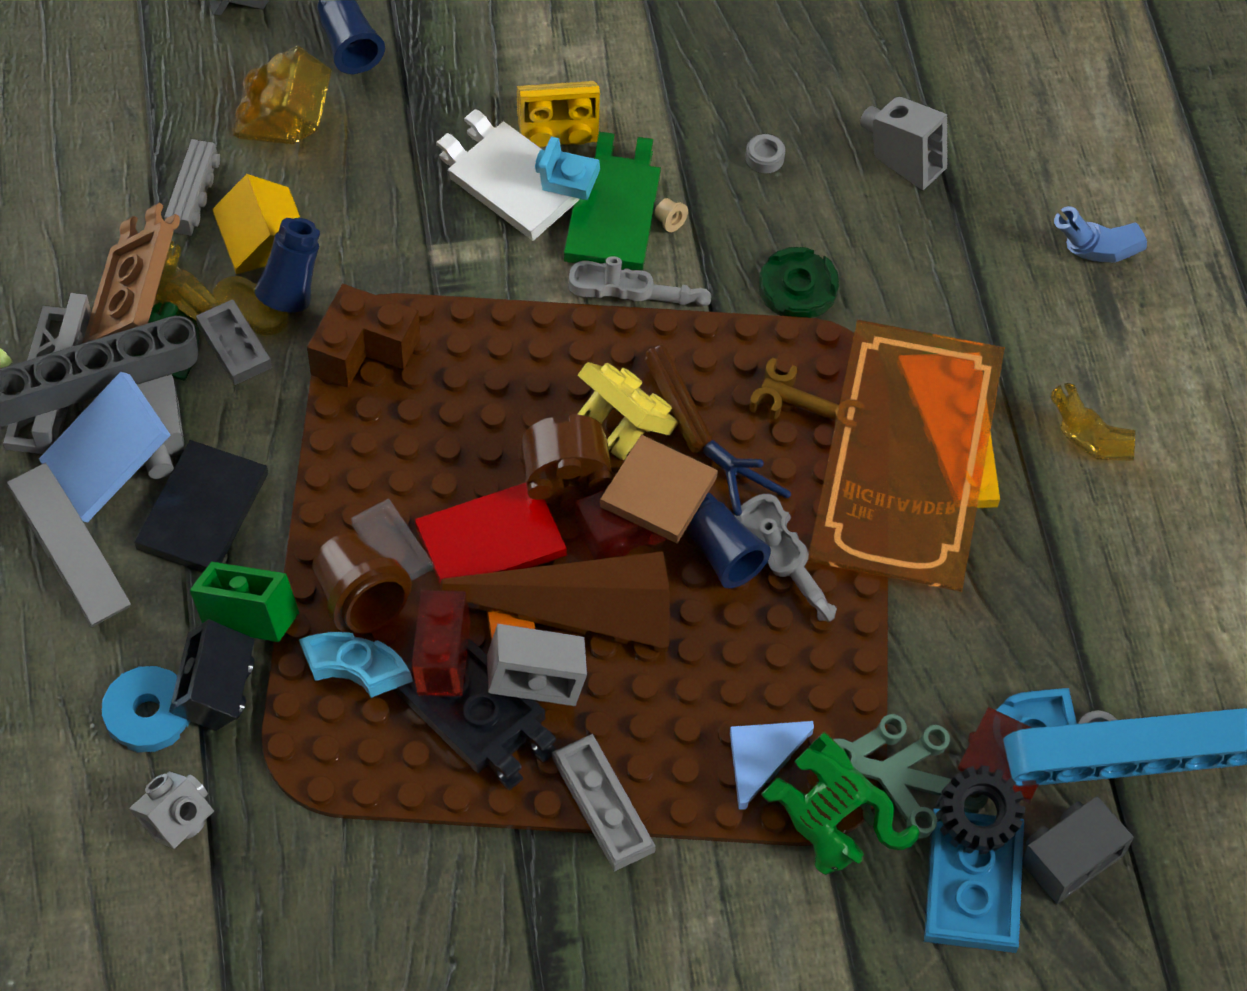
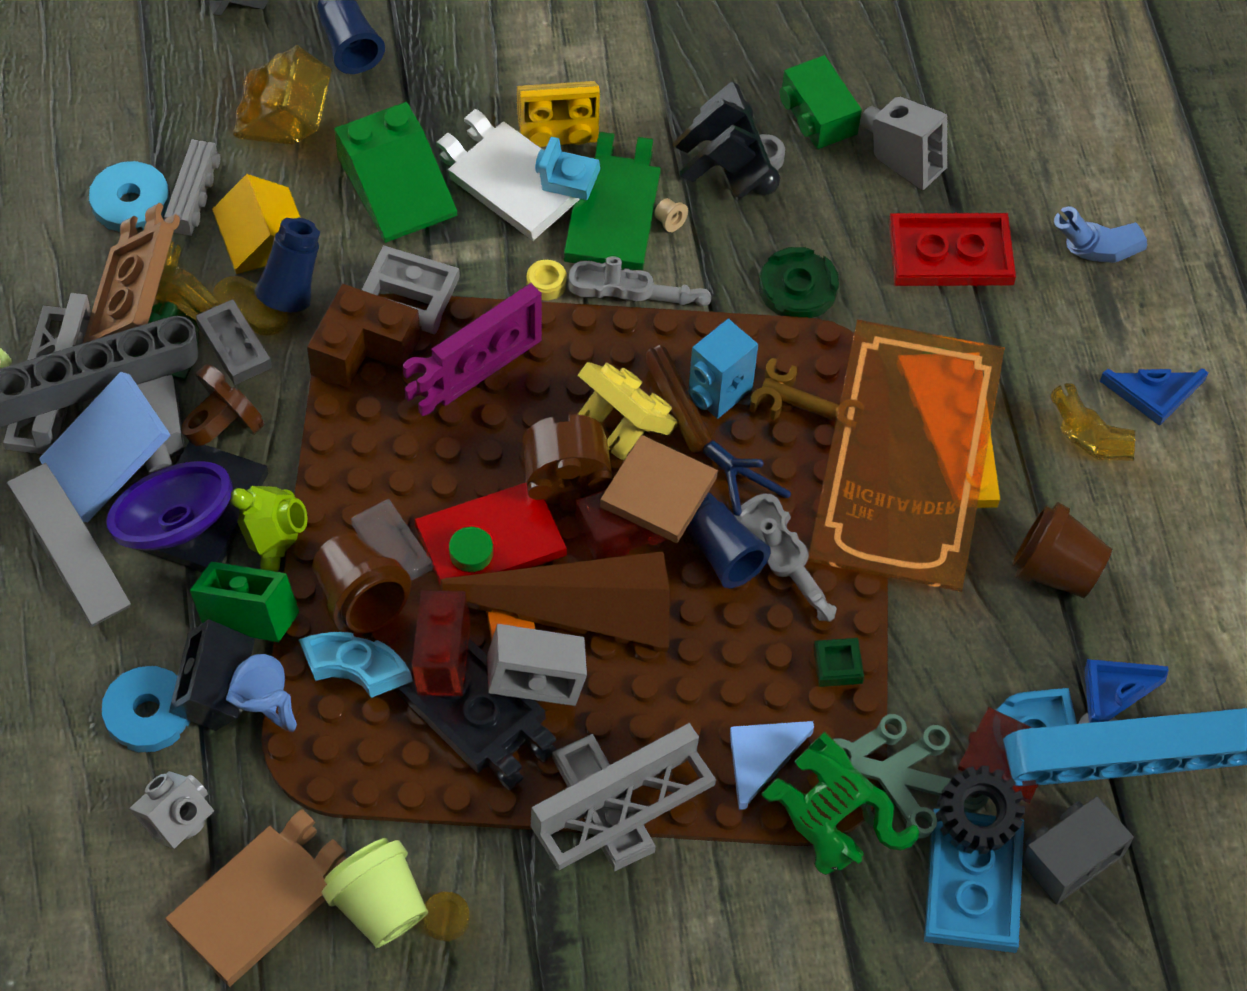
(124, 179): none -> medium azure tile
(170, 506): none -> dark purple dish
(219, 409): none -> reddish brown tile
(256, 898): none -> medium nougat tile
(260, 688): none -> medium blue piece
(269, 521): none -> lime rock
(376, 891): none -> yellowish green piece
(394, 171): none -> green slope
(415, 279): none -> light grey plate
(447, 916): none -> clear yellow tile
(471, 549): none -> green tile
(476, 350): none -> magenta tile
(548, 278): none -> light yellow tile
(612, 783): none -> light grey fence
(722, 368): none -> dark azure brick
(734, 144): none -> black piece
(820, 102): none -> green brick
(838, 662): none -> dark green tile
(951, 249): none -> red tile
(1061, 553): none -> reddish brown piece
(1118, 685): none -> blue tile
(1154, 391): none -> blue tile

